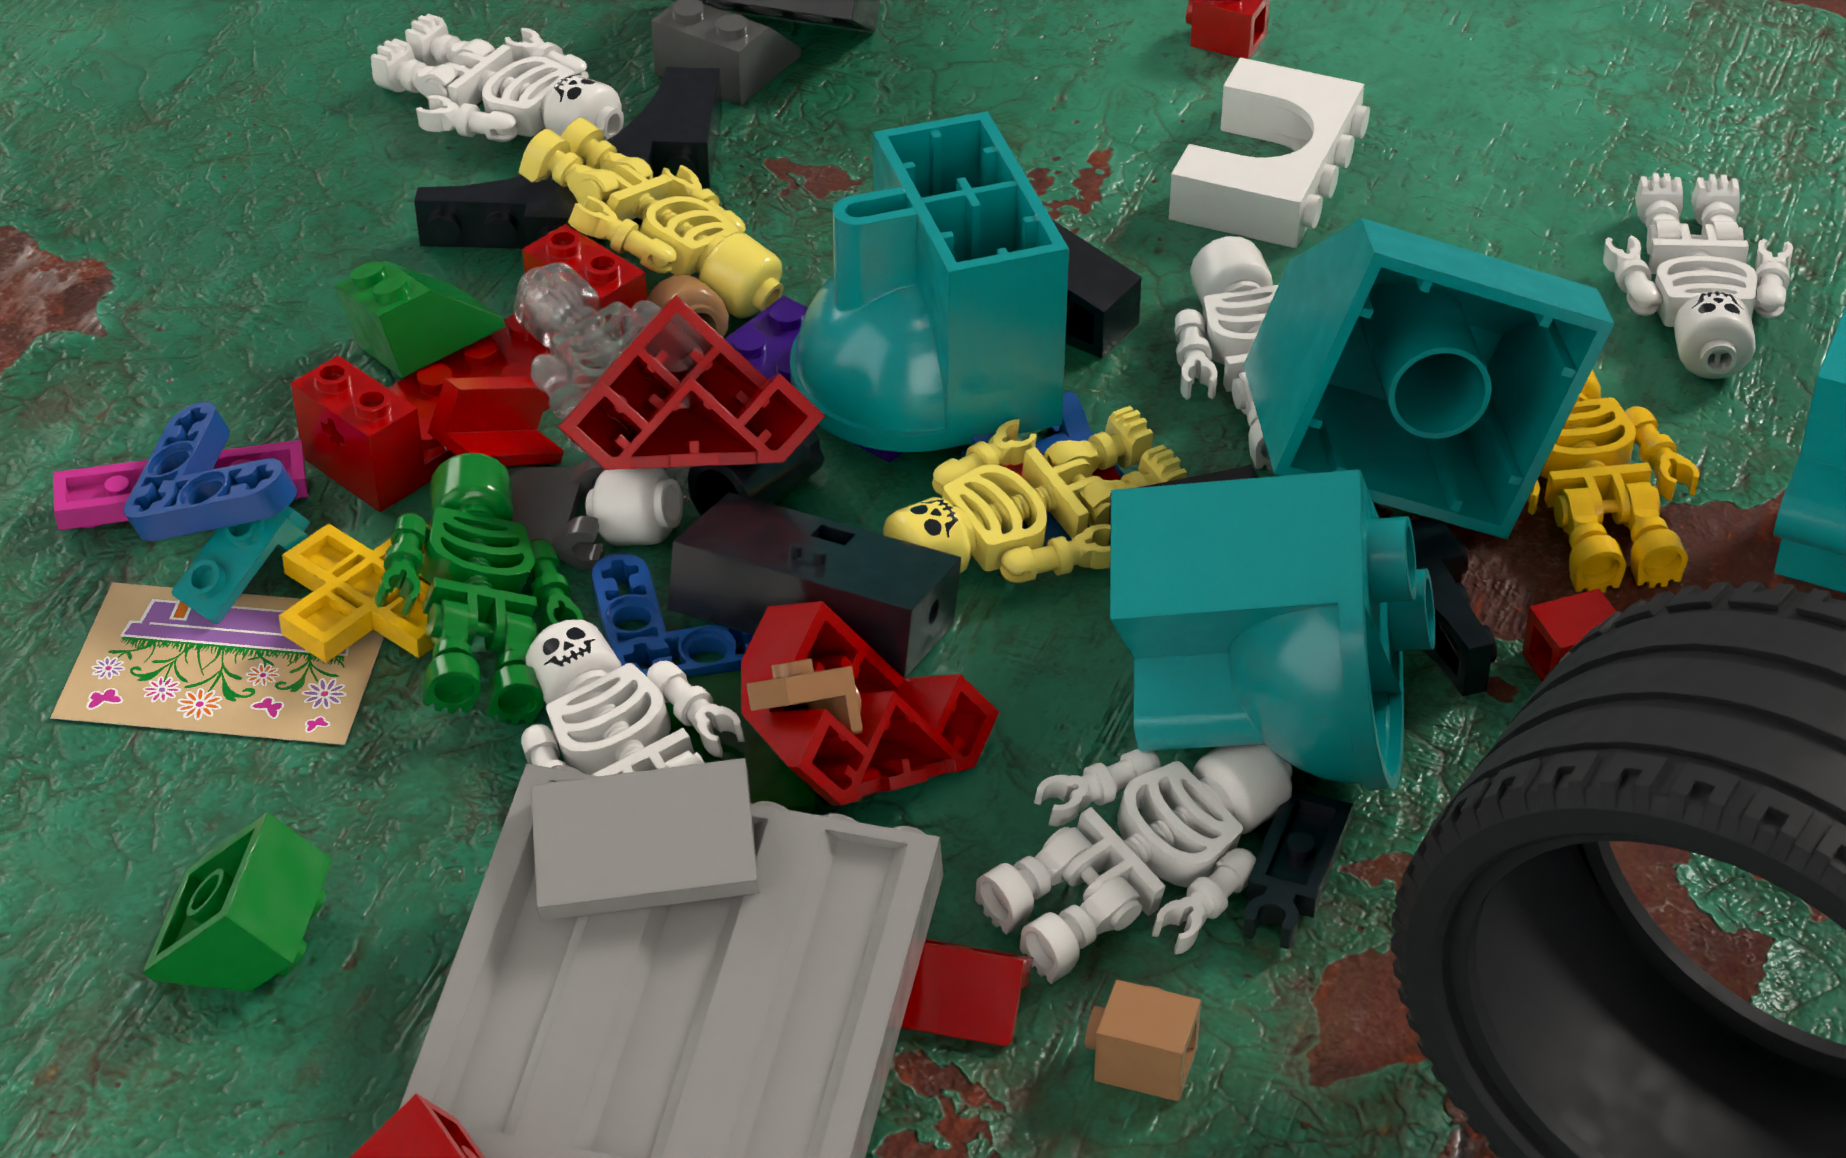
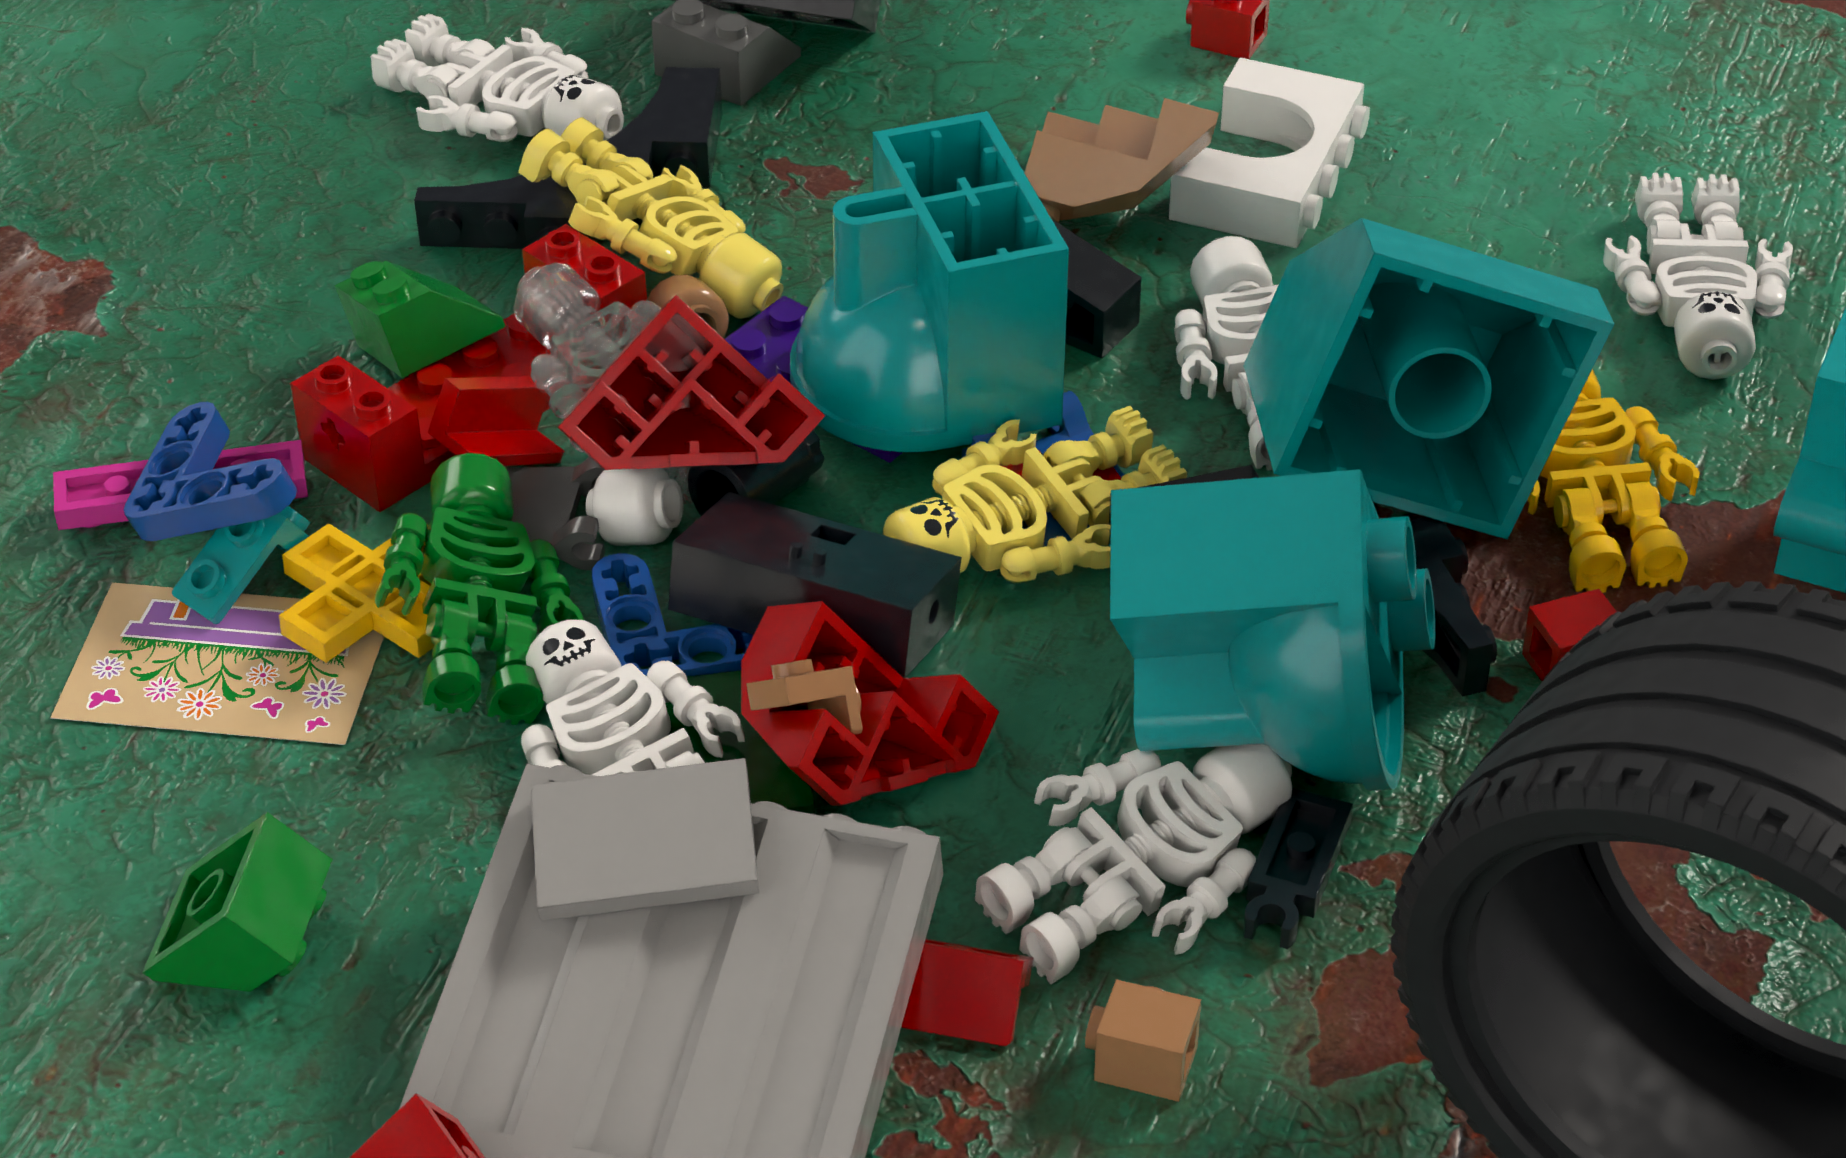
(1113, 165): none -> medium nougat brick

